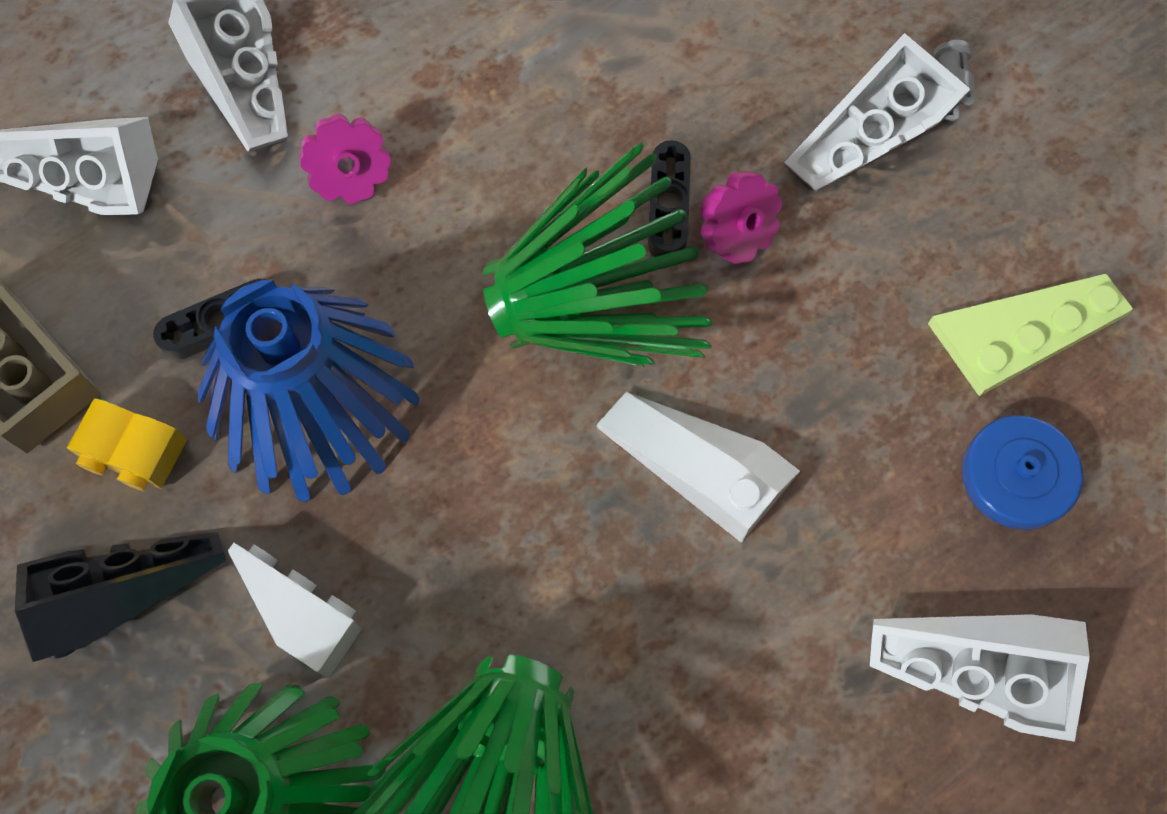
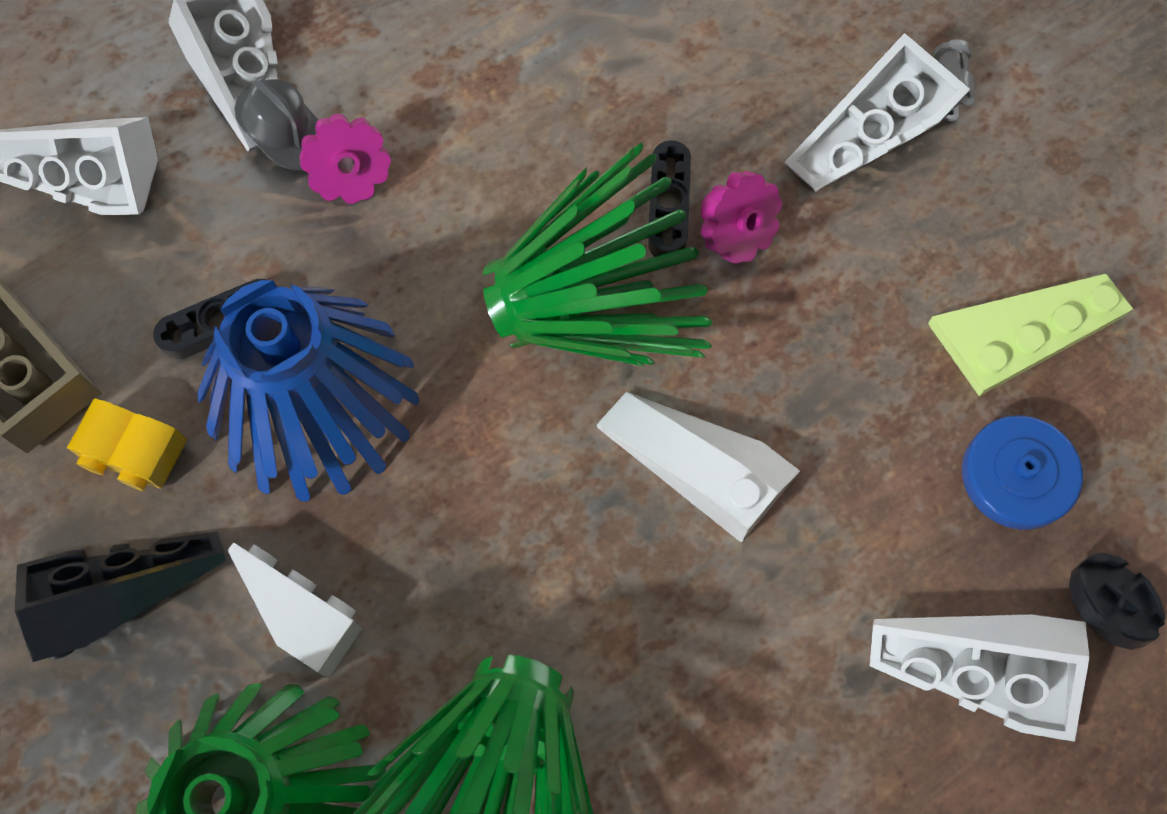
(276, 120): none -> dark grey piece
(1116, 602): none -> black tile

